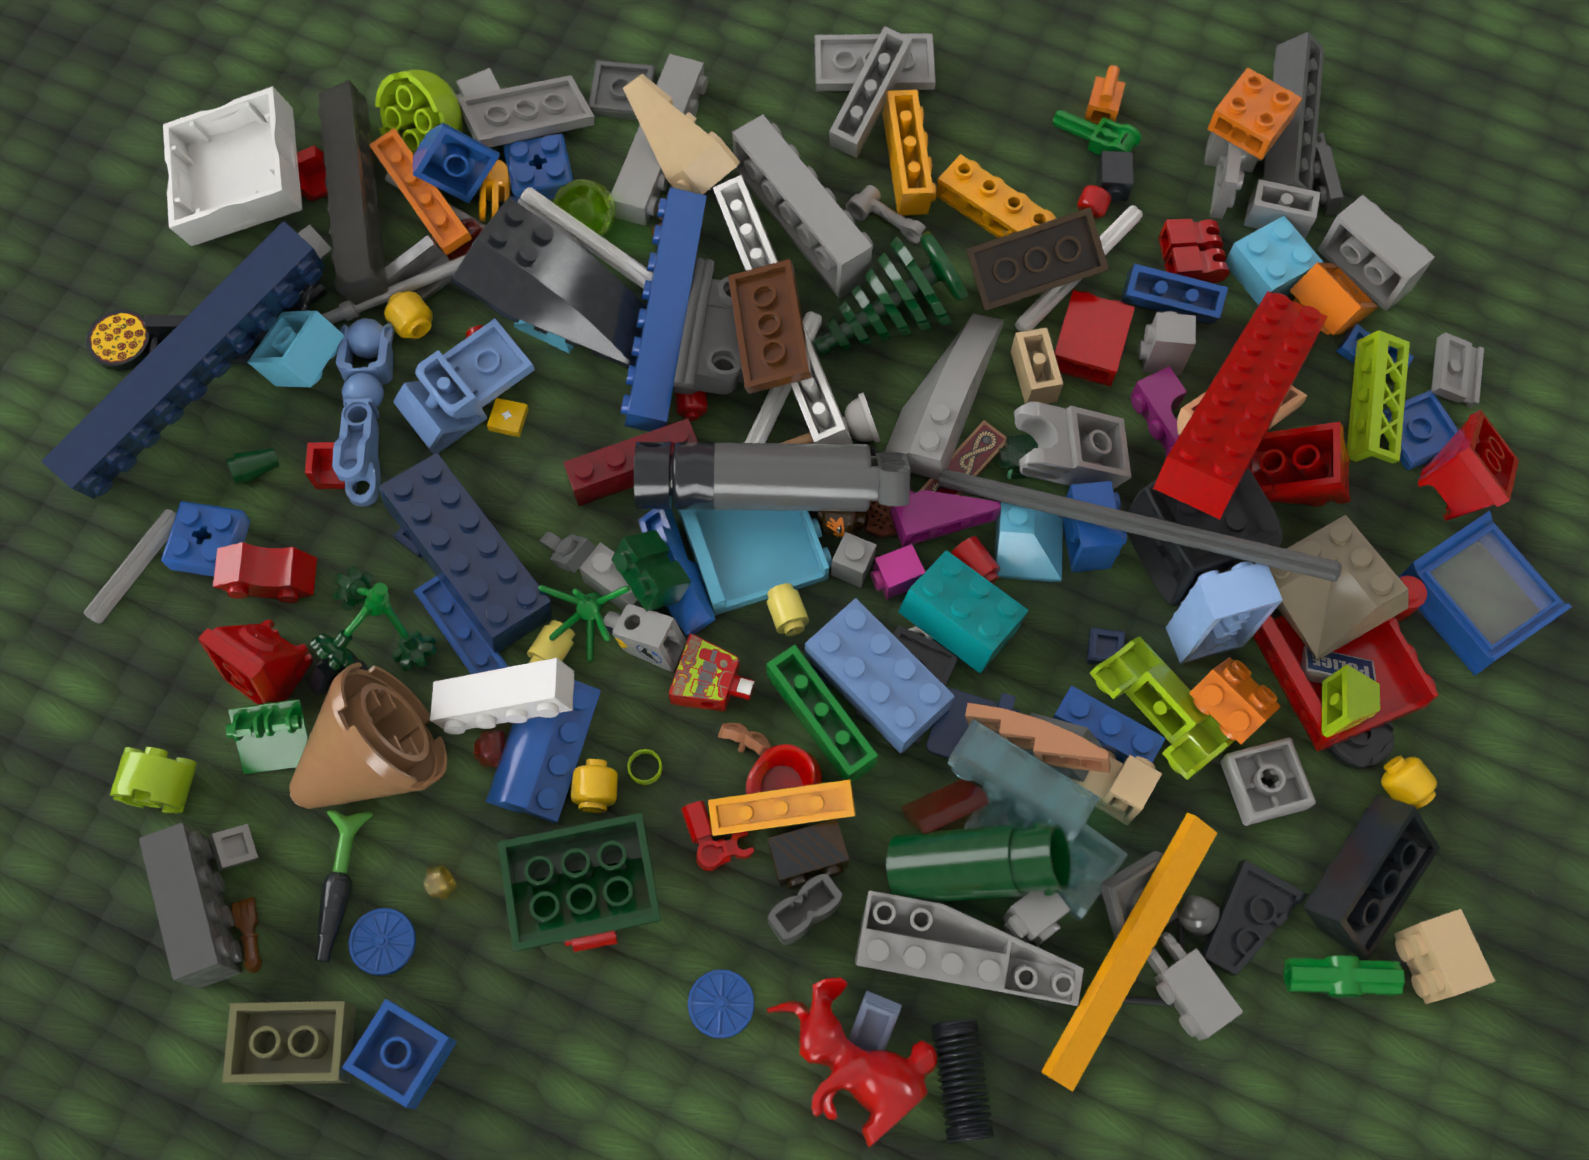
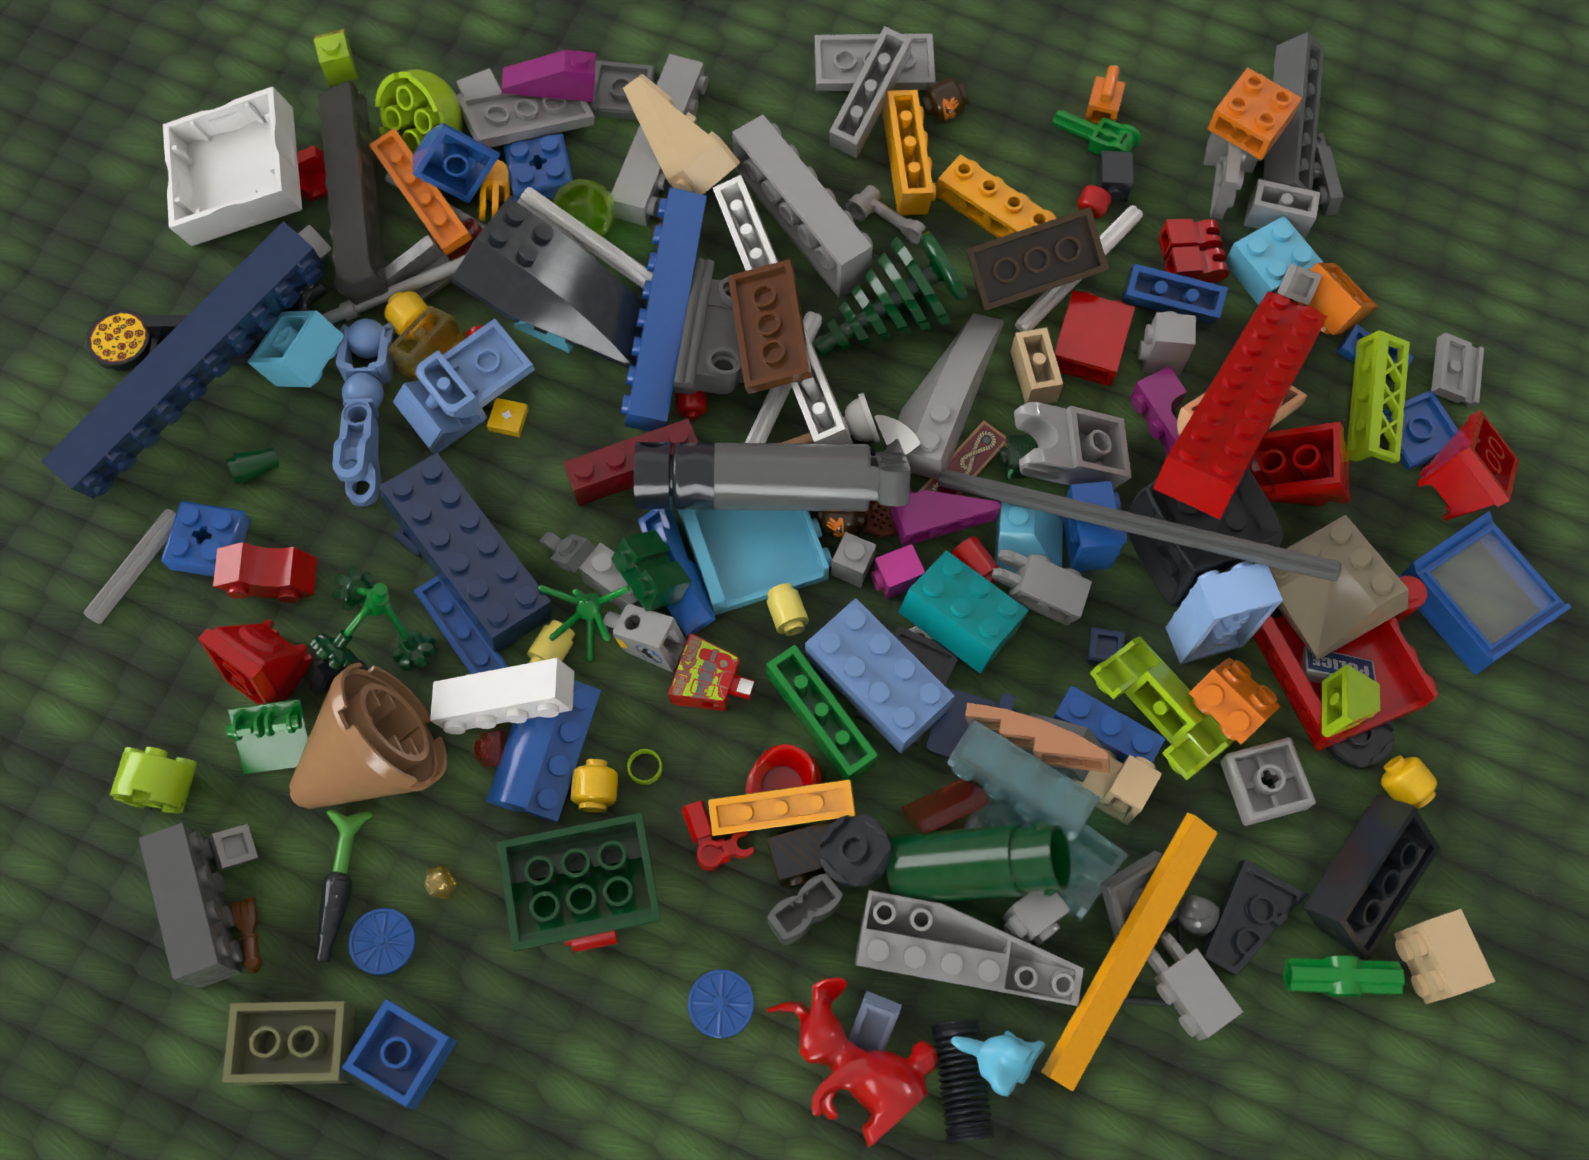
(320, 467): red panel -> none
(335, 57): none -> lime slope
(426, 335): none -> clear yellow brick
(556, 75): none -> magenta slope
(739, 733): nougat piece -> none
(855, 850): none -> black tile
(894, 429): none -> white sticker
(945, 99): none -> dark brown head
(1002, 1059): none -> medium azure animal
(1044, 586): none -> light grey hinge
(1299, 284): none -> light grey plate
(1375, 252): light grey brick -> none

